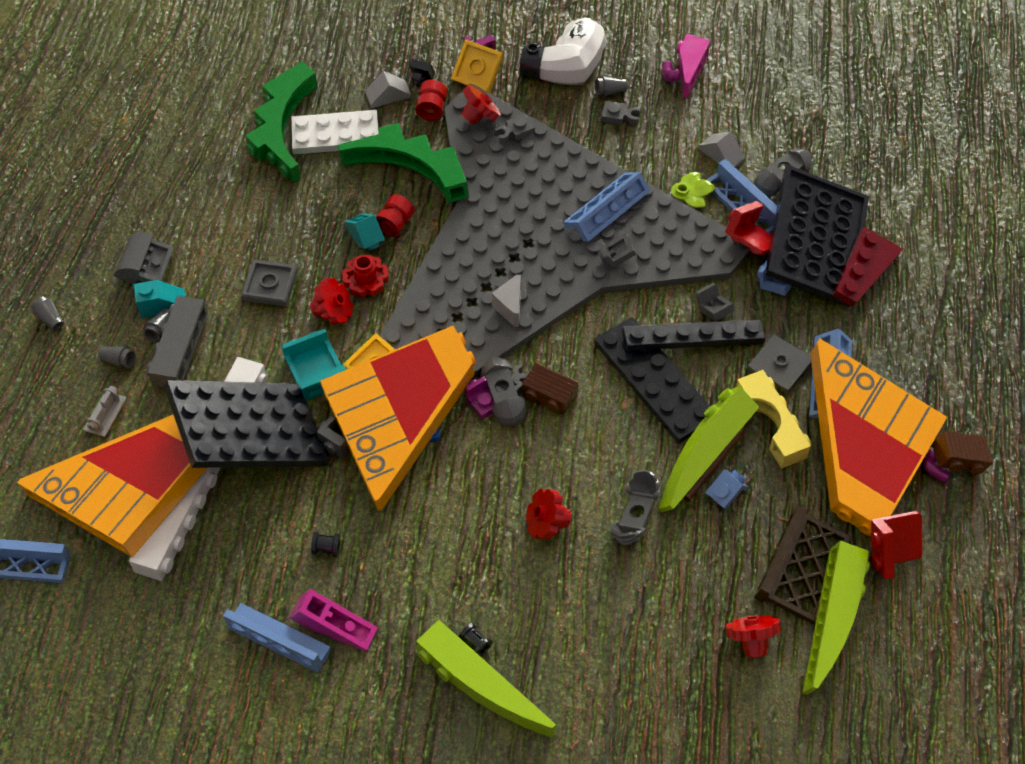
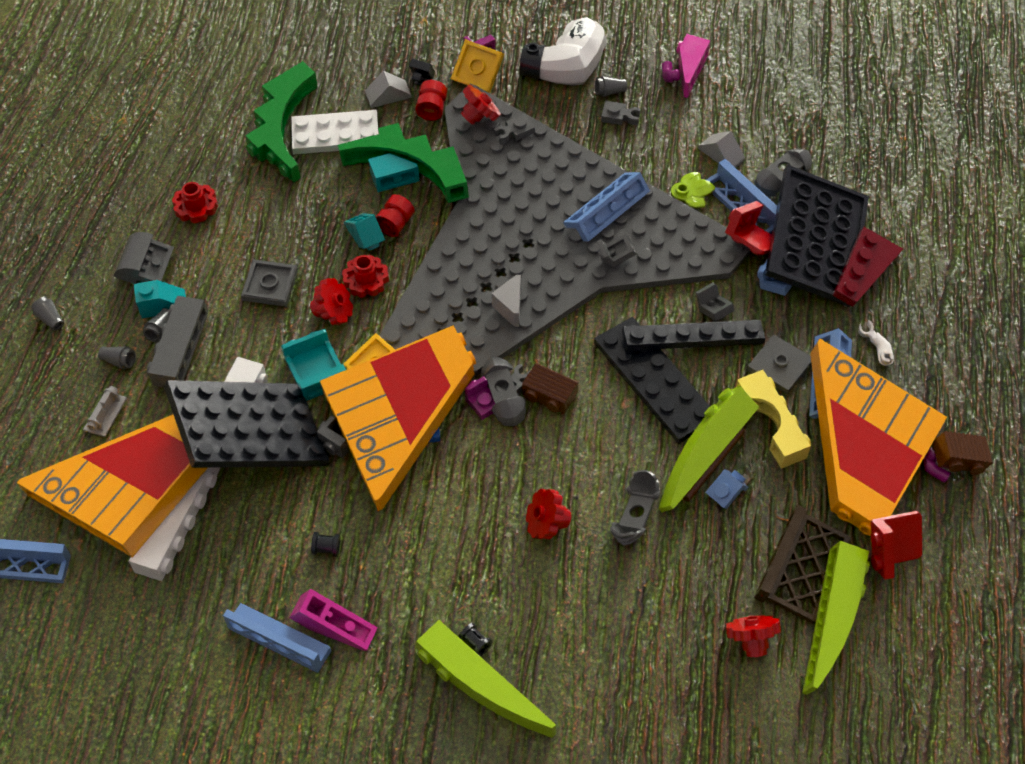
(194, 202): none -> red plant
(392, 172): none -> teal slope
(883, 347): none -> white arm

